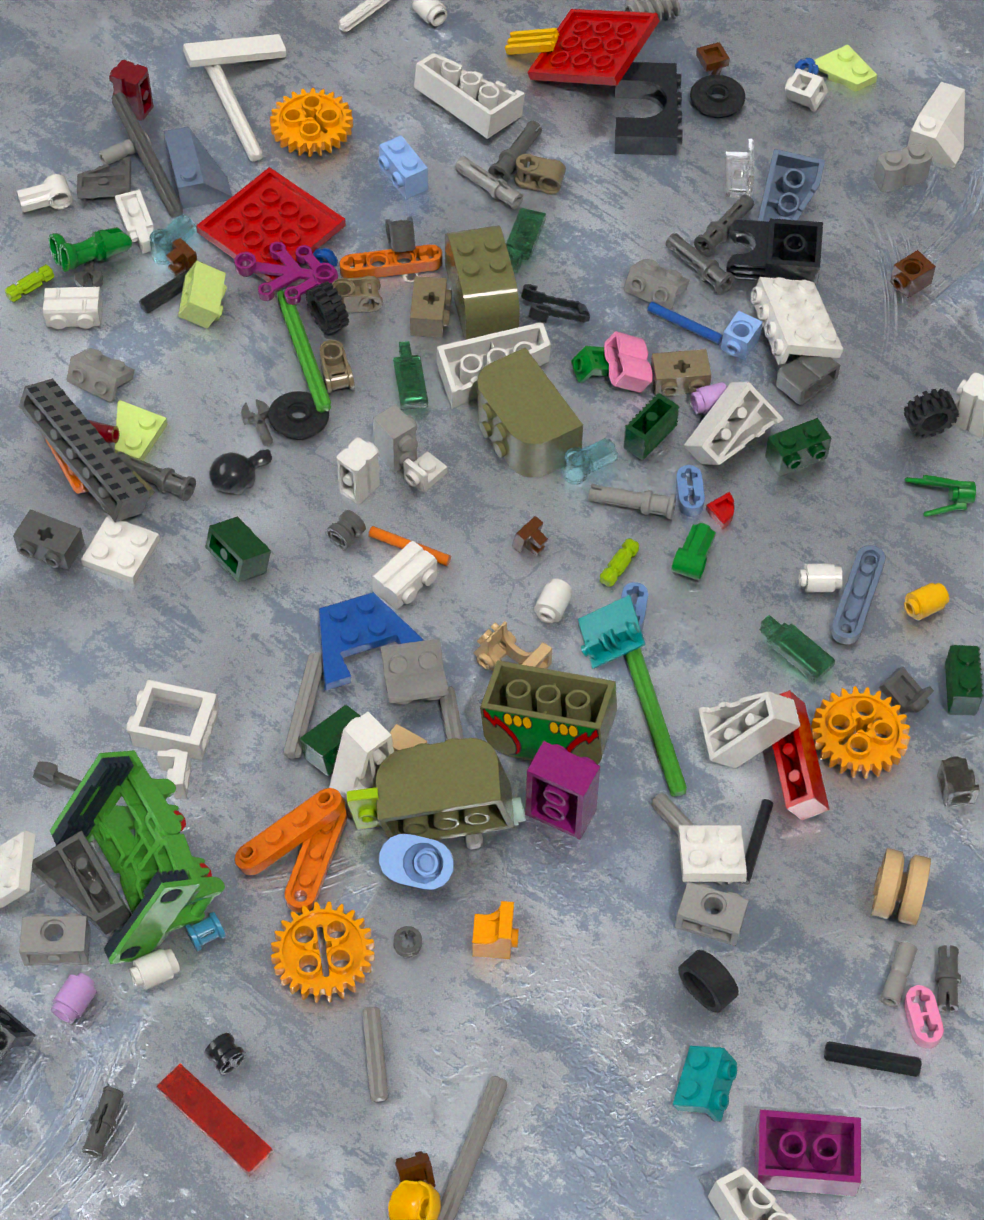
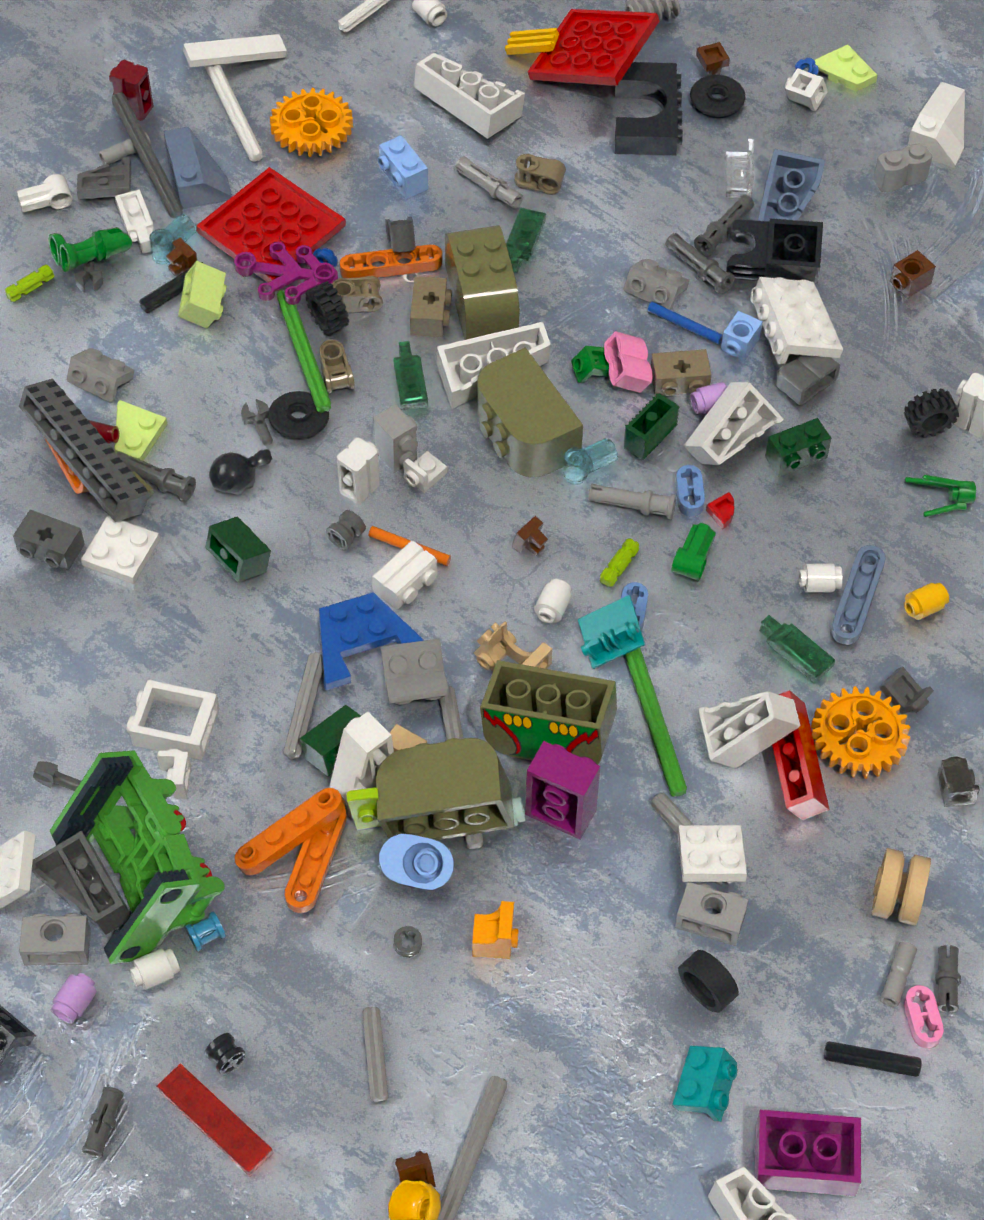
(72, 307): white brick -> none
(352, 947): light orange gear -> none
(507, 158): dark grey pin -> none
(541, 312): black piece -> none
(757, 837): black bar -> none
(963, 680): dark green brick -> none

